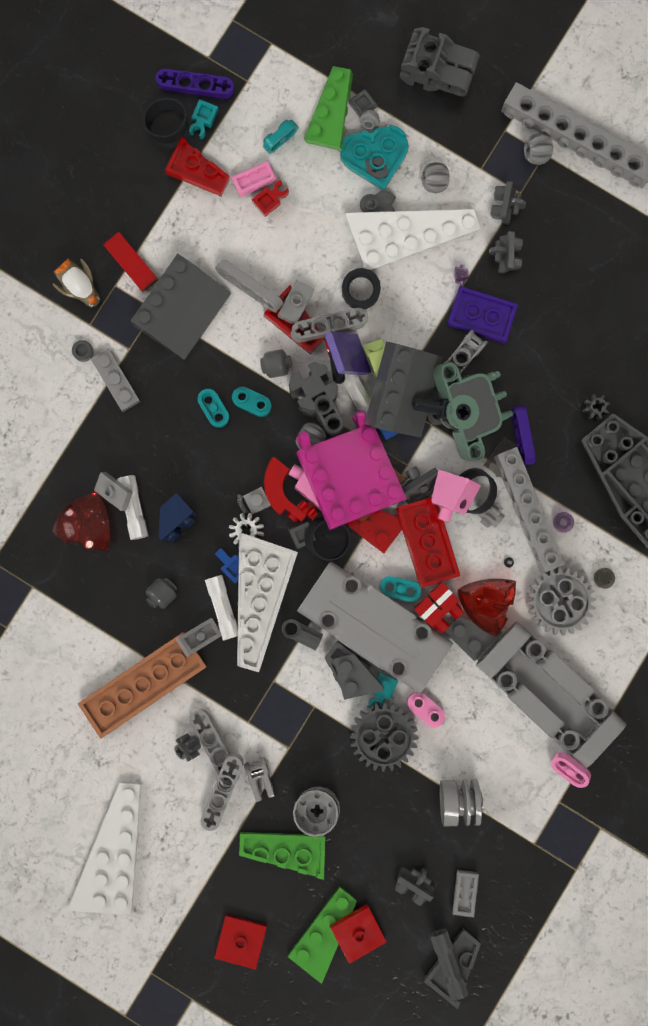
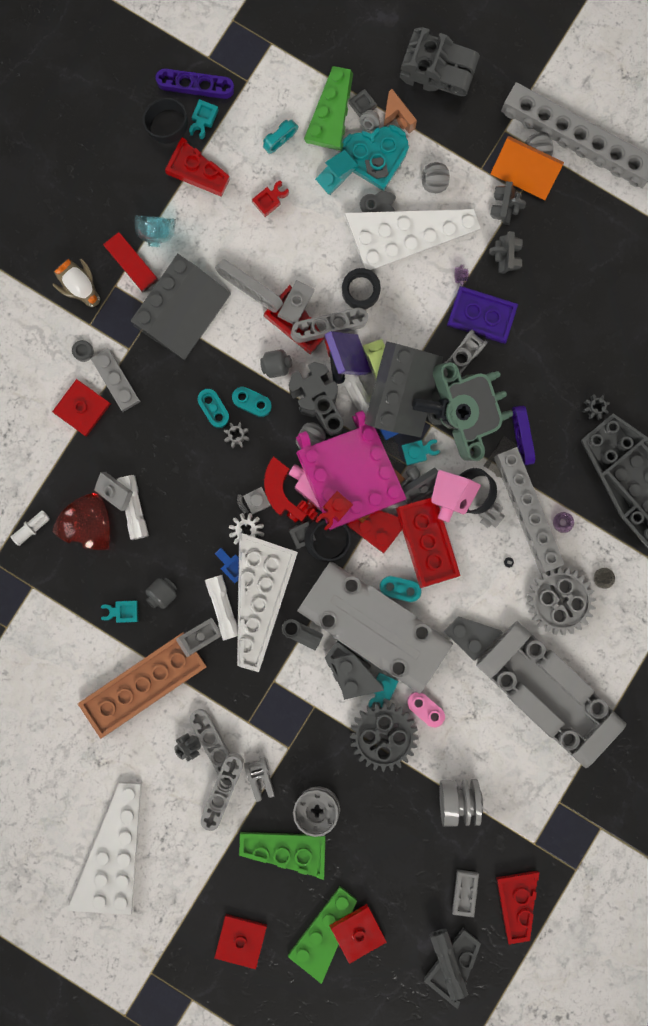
(30, 528): none -> white axle
(81, 407): none -> red plate
(124, 612): none -> teal plate
(154, 229): none -> clear light blue cylinder
(174, 516): dark blue slope -> none
(234, 429): none -> light grey gear
(254, 179): bright pink plate -> none
(335, 508): none -> red plate
(337, 171): none -> teal slope
(397, 109): none -> nougat slope
(416, 452): none -> teal plate
(416, 882): dark grey hips -> none
(446, 602): red hips -> none
(488, 602): clear red brick -> none
(517, 903): none -> red wing
(527, 168): none -> orange tile
(571, 769): bright pink plate -> none

